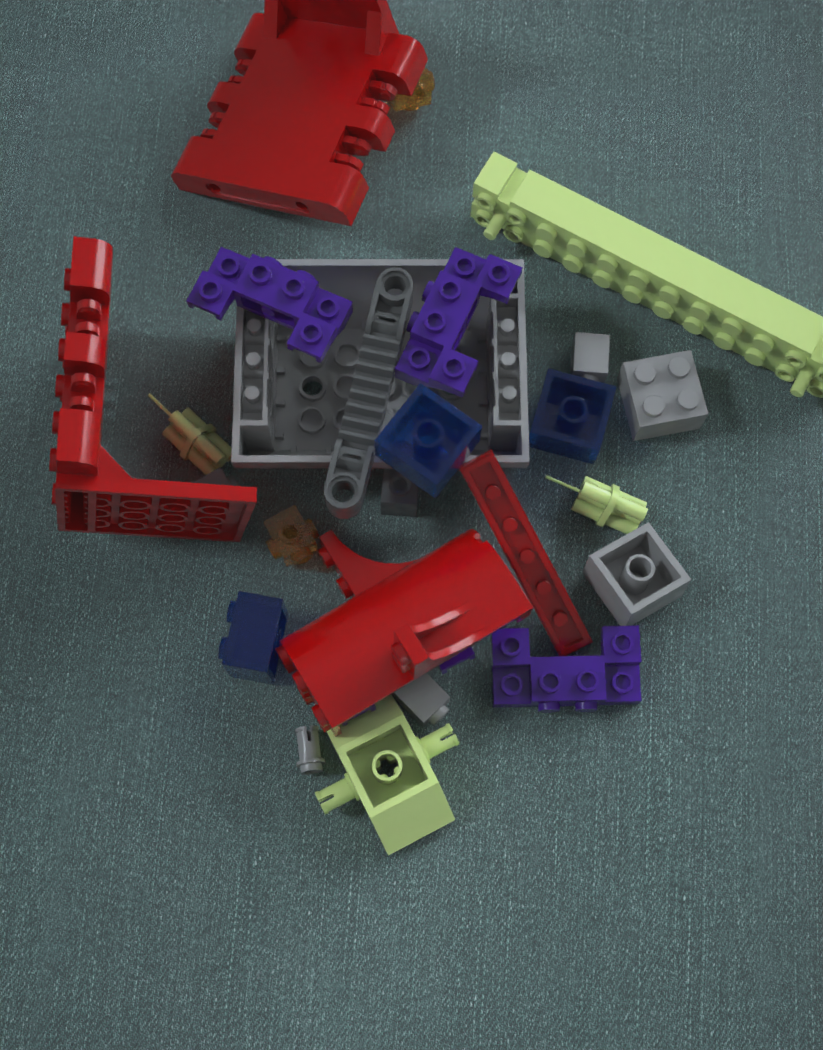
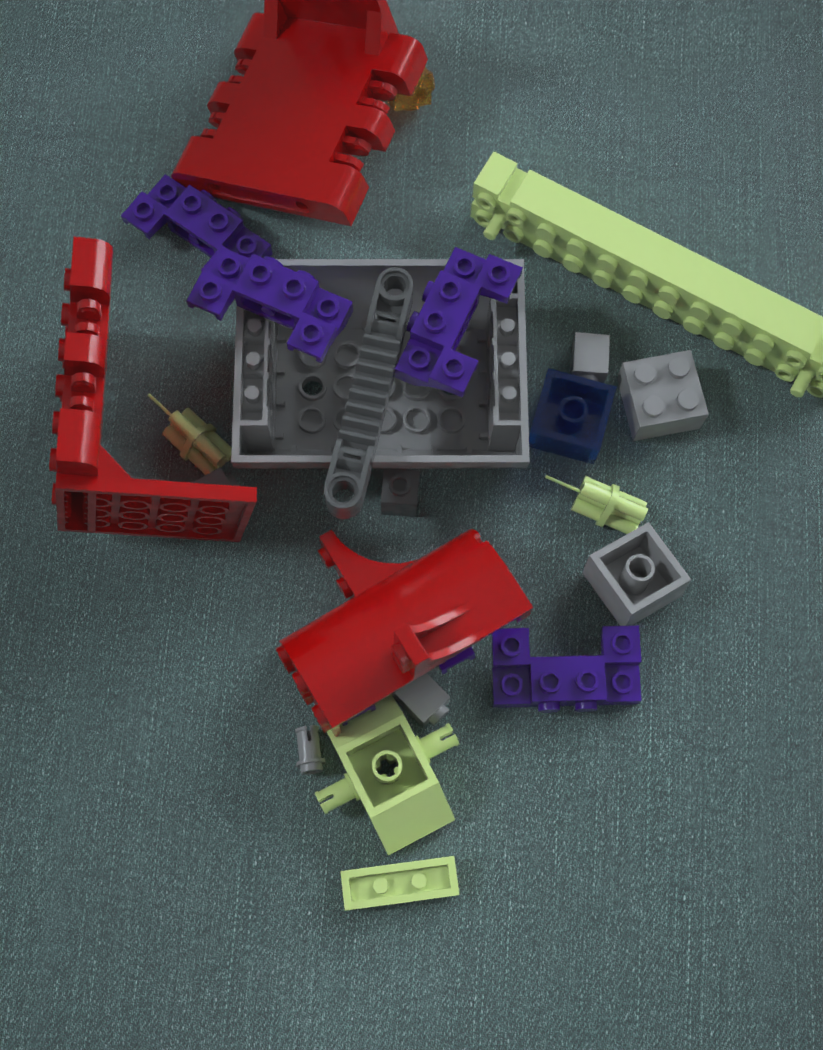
(195, 218): none -> dark purple bracket
(253, 635): clear blue brick -> none
(291, 537): clear orange brick -> none
(399, 883): none -> yellowish green plate
(427, 440): clear blue brick -> none
(525, 553): red tile -> none

